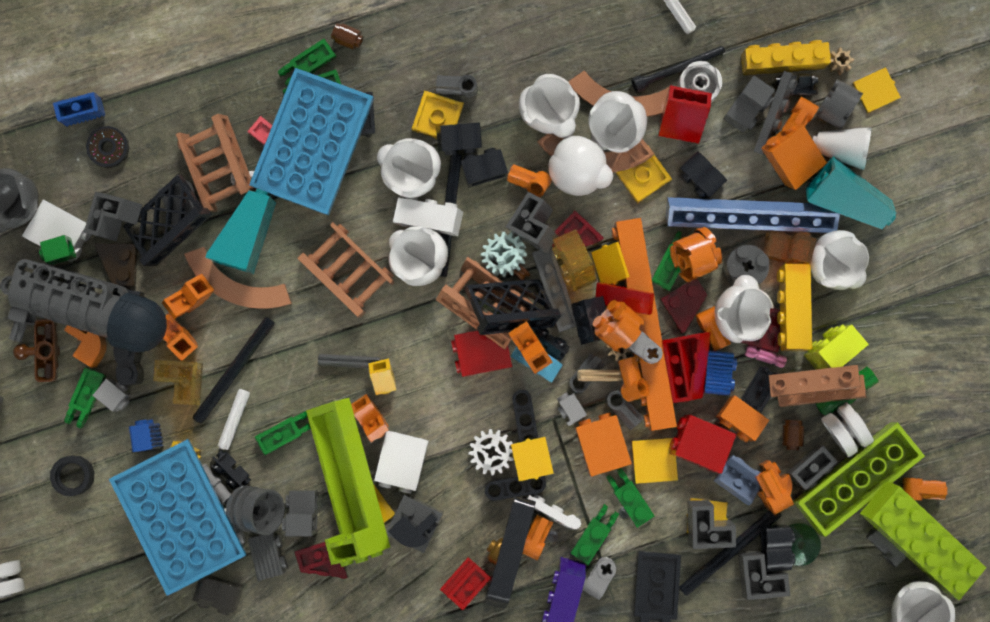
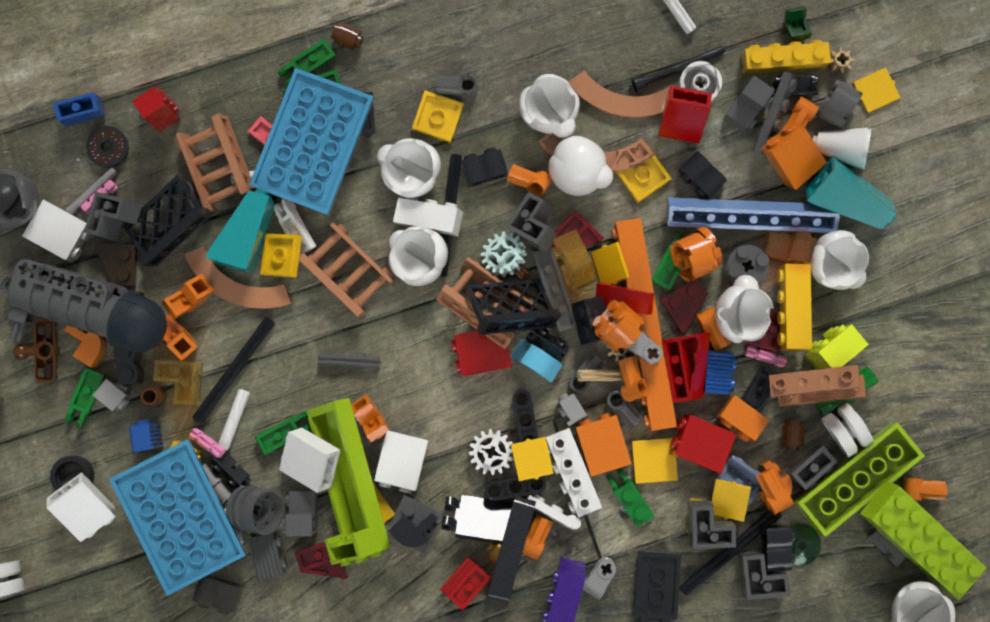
(57, 250): green brick -> none
(81, 507): none -> white brick
(90, 191): none -> light grey bar
(110, 187): none -> bright pink axle
(146, 396): none -> reddish brown brick
(157, 108): none -> red wedge
(207, 443): none -> bright pink axle
(281, 255): none -> yellow tile
(293, 224): none -> white hinge
(309, 460): none -> white brick
(382, 376): yellow brick -> none
(459, 137): black brick -> none
(477, 518): none -> tile
(530, 347): orange brick -> none
(573, 473): none -> white brick
(593, 536): green hinge -> none
(617, 122): white piece -> none
(730, 500): none -> yellow piece
(796, 24): none -> dark green bracket

